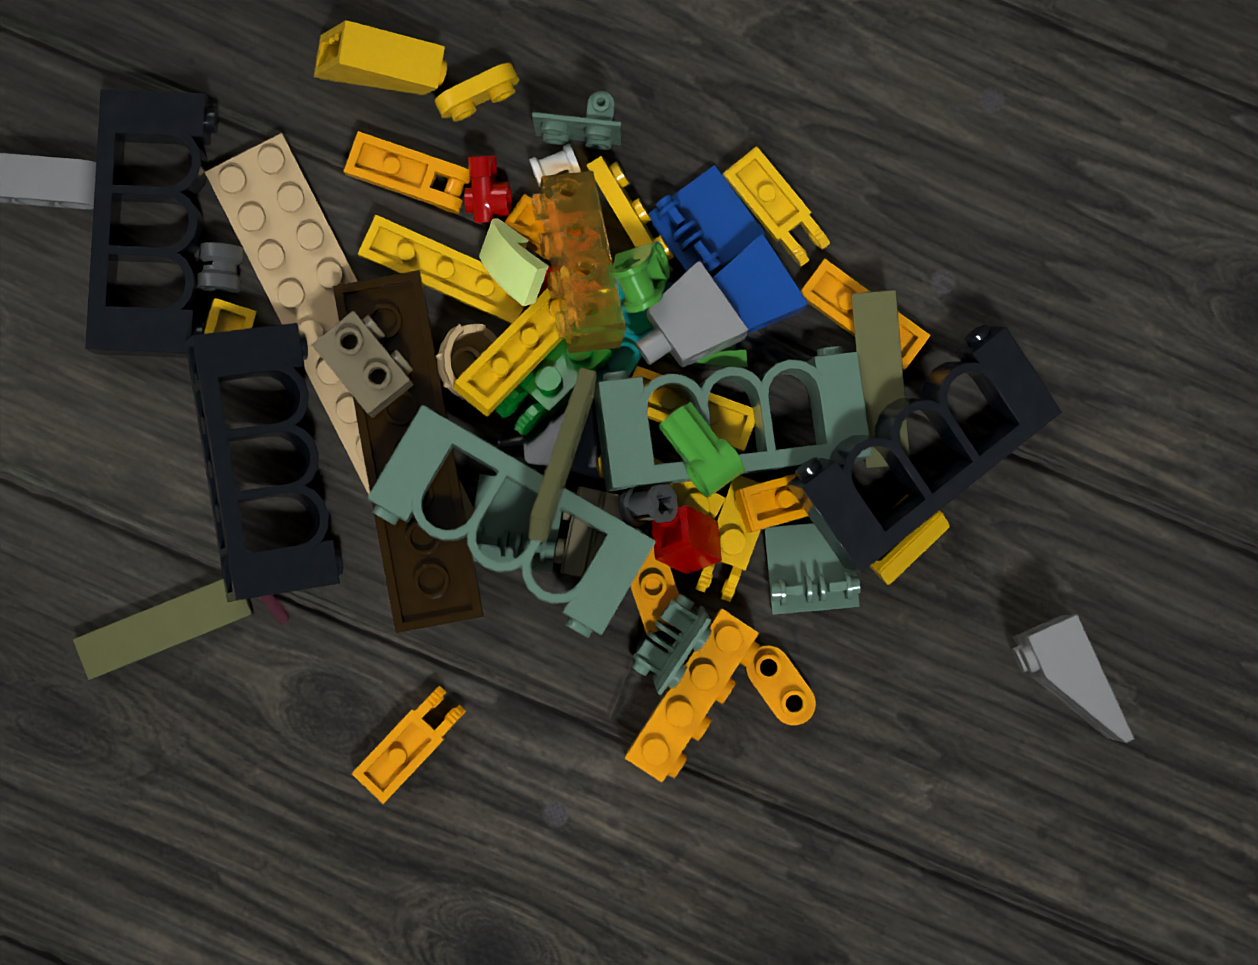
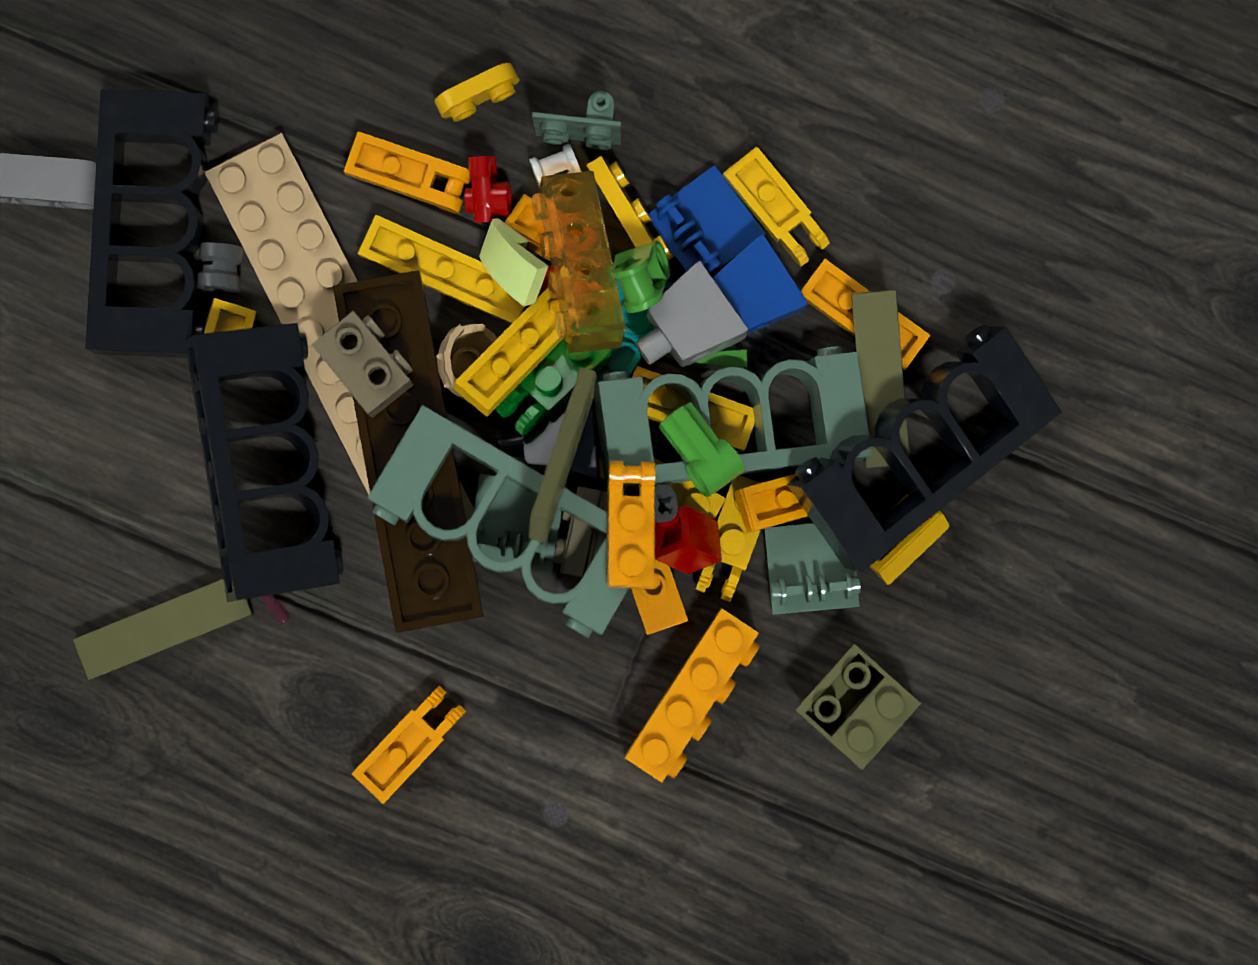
(379, 59): yellow slope -> none
(630, 526): none -> light orange plate
(693, 634): sand green hinge -> none
(781, 685): light orange plate -> none
(857, 707): none -> olive slope
(1067, 666): light grey slope -> none

